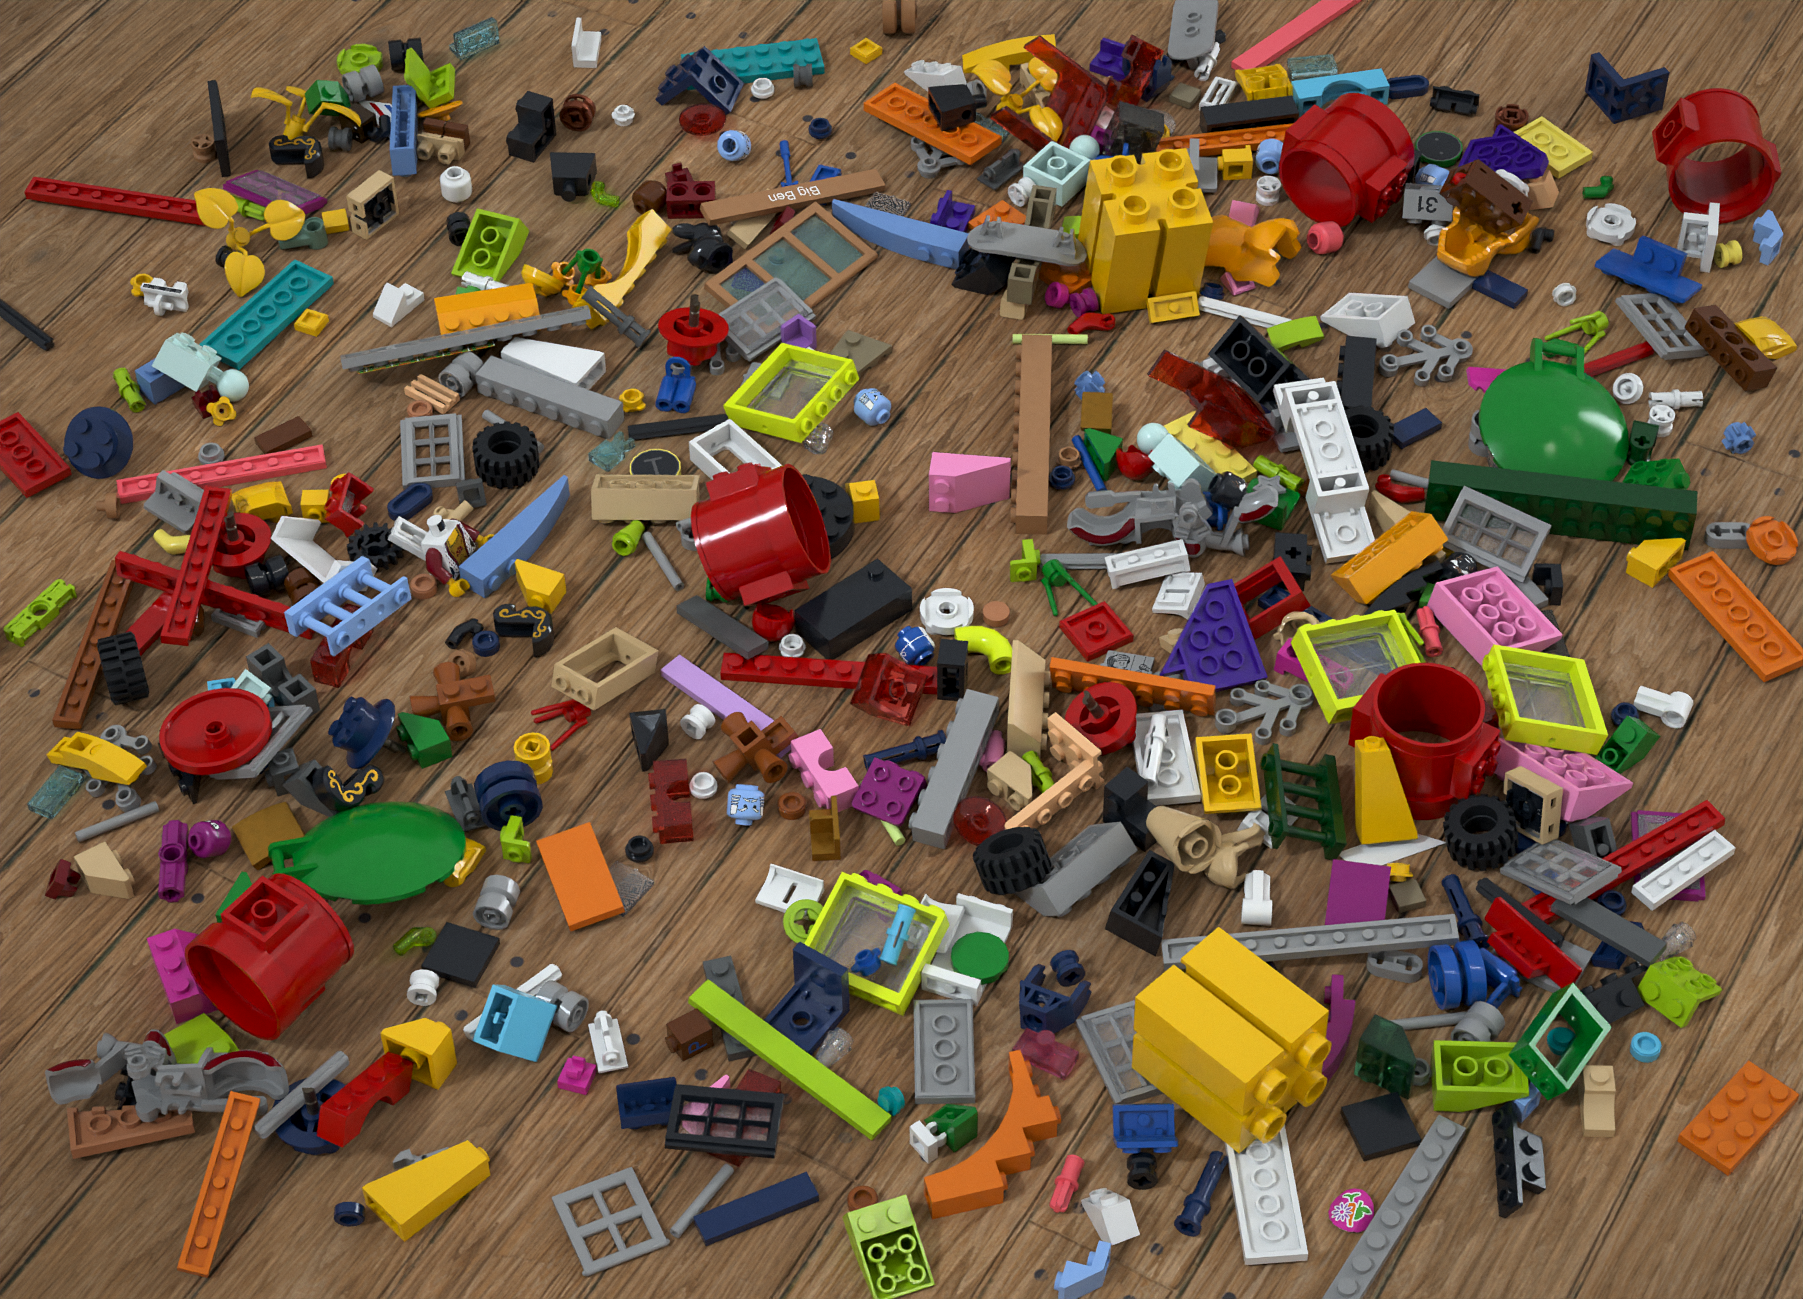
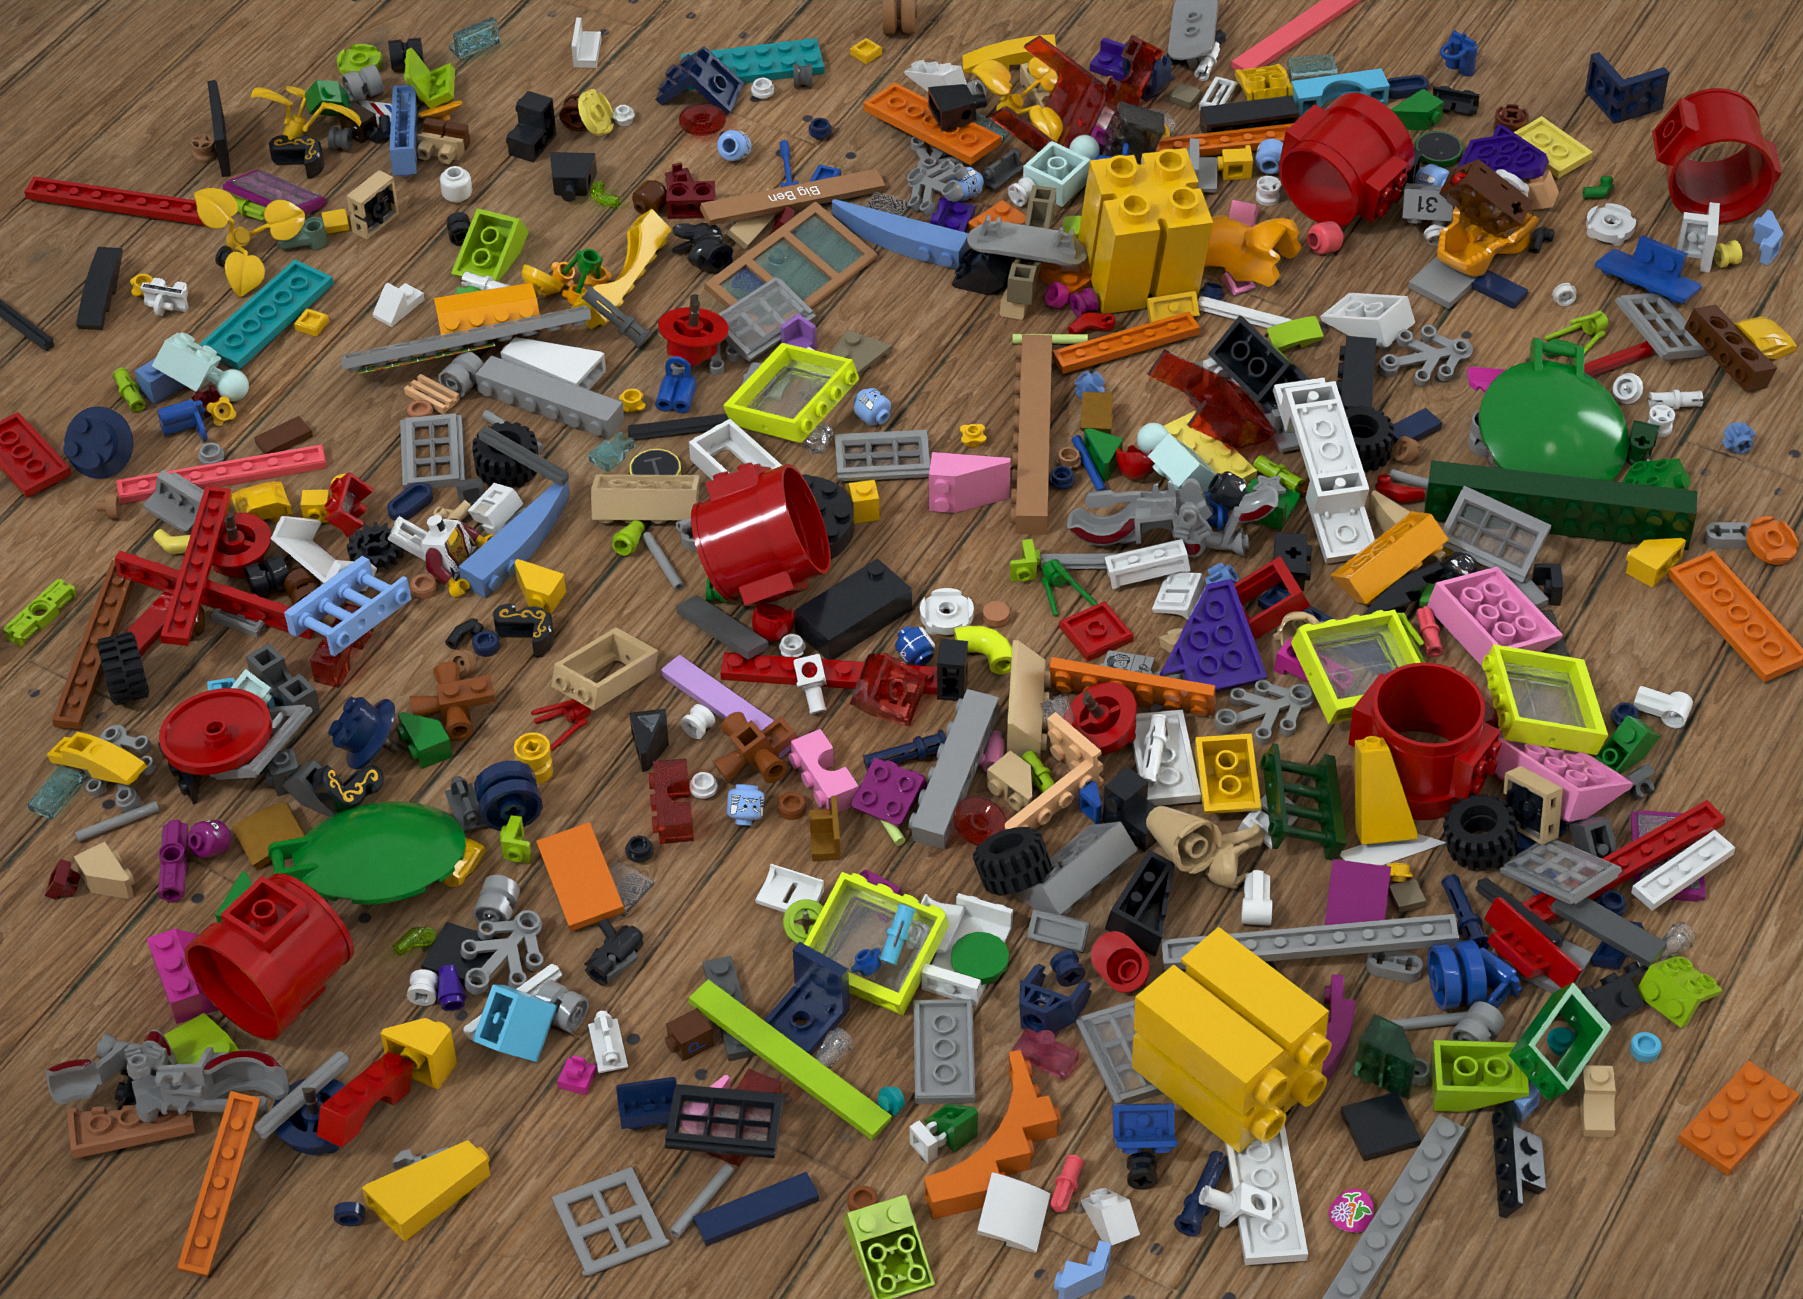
(99, 287): none -> black slope
(183, 417): none -> blue piece
(450, 990): none -> dark purple cone
(496, 508): none -> white piece
(504, 949): none -> light grey plant
(523, 456): none -> dark grey axle
(595, 112): none -> light yellow tile
(616, 953): none -> black piece
(813, 685): none -> white bracket
(882, 455): none -> light grey piece
(922, 178): none -> light grey plant
(971, 184): none -> light blue head
(973, 435): none -> yellow plate
(1013, 1212): none -> white slope
(1058, 930): none -> light grey tile
(1060, 706): none -> clear bracket
(1090, 802): none -> blue slope
(1120, 962): none -> red piece
(1125, 342): none -> orange plate
(1221, 573): none -> medium blue gear
(1236, 1202): none -> white bracket
(1406, 450): none -> medium nougat tile
(1420, 111): none -> green slope
(1460, 53): none -> blue piece
(1639, 779): none -> dark grey tile

